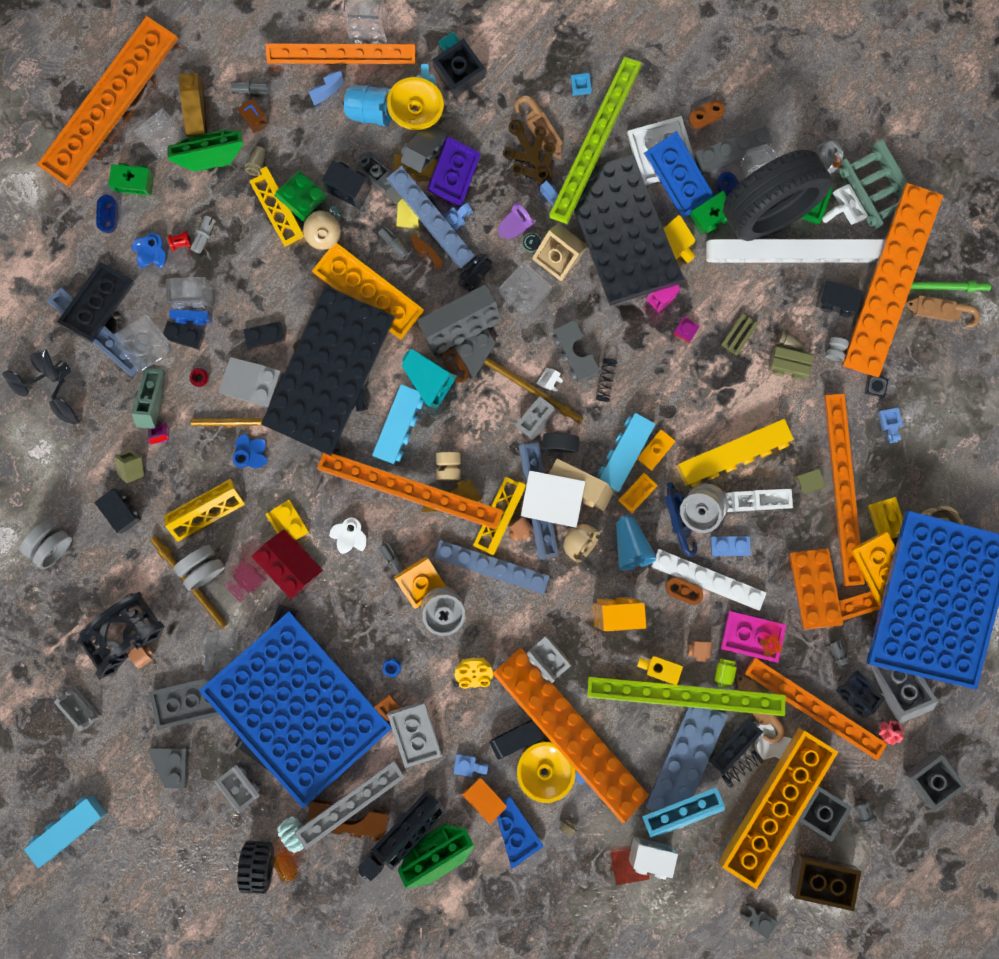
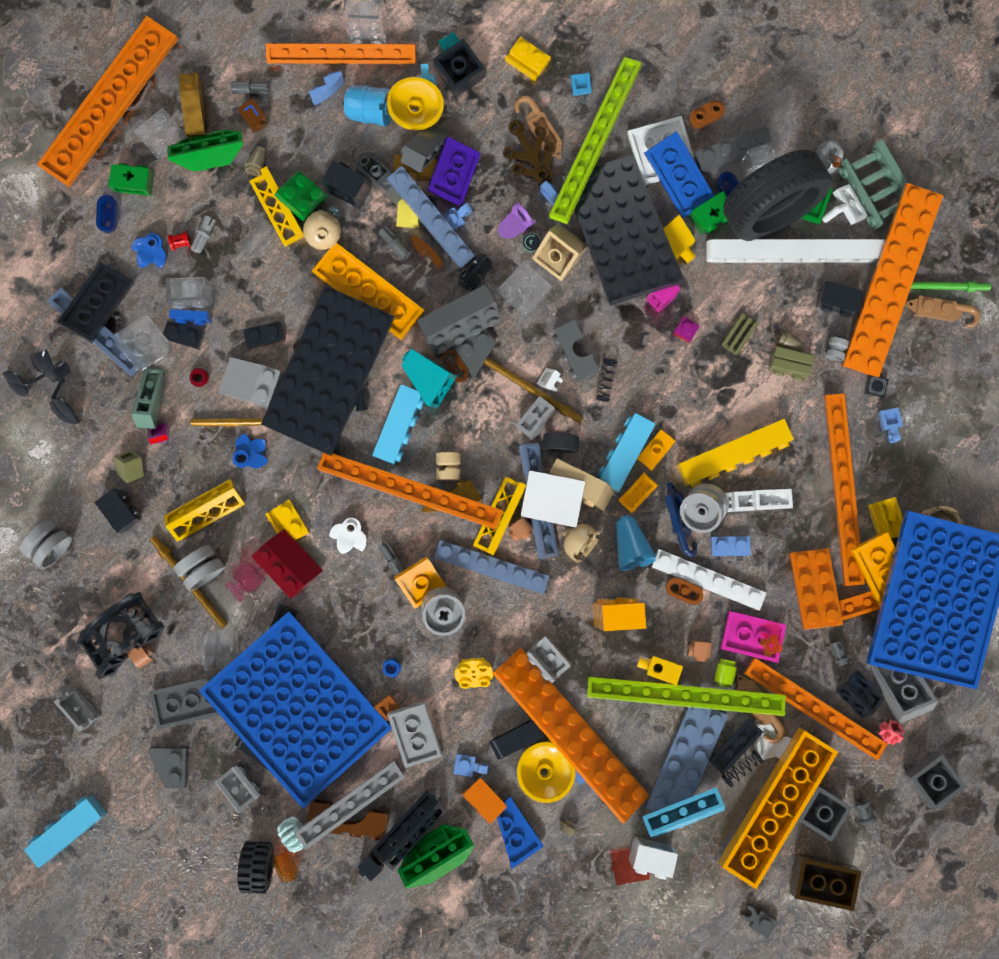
(527, 58): none -> yellow plate
(810, 481): olive panel -> none

